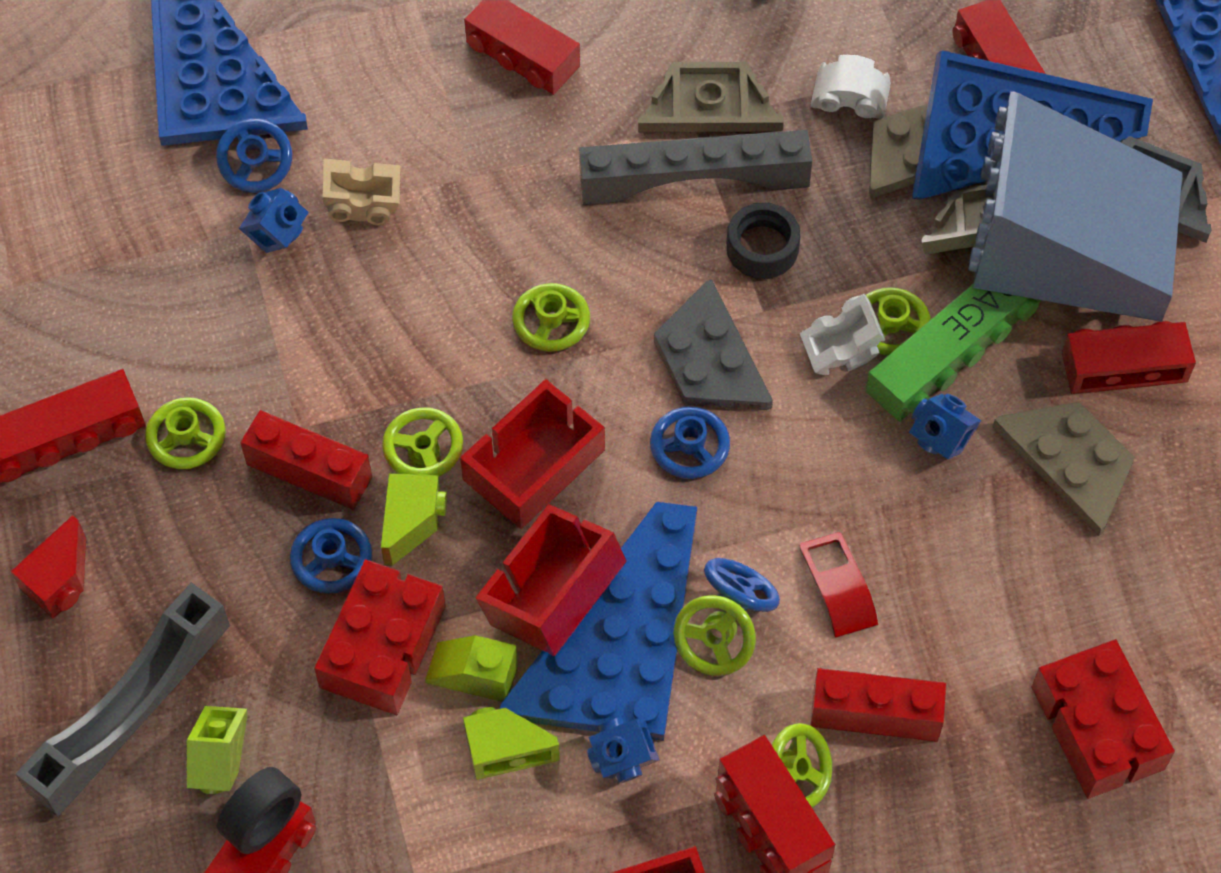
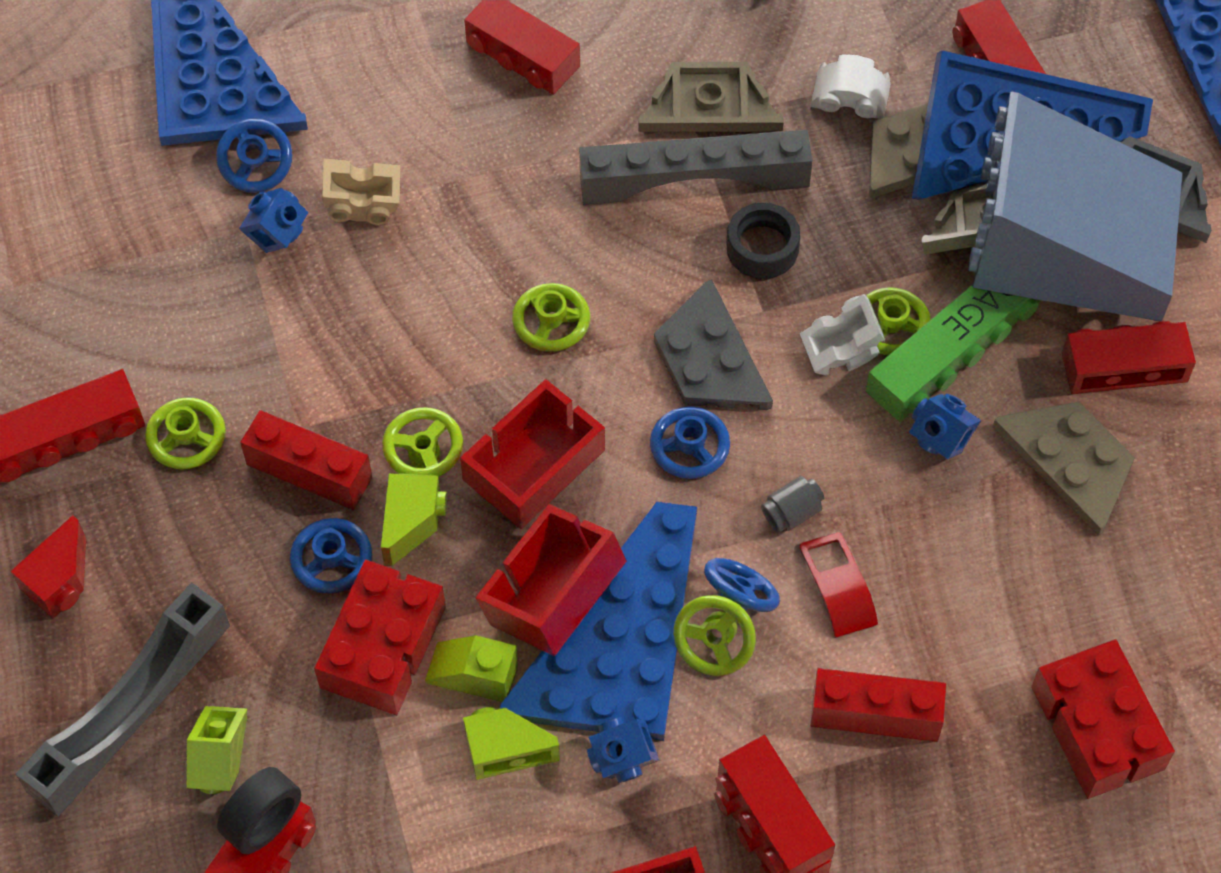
(793, 504): none -> dark grey brick
(798, 762): lime piece -> none

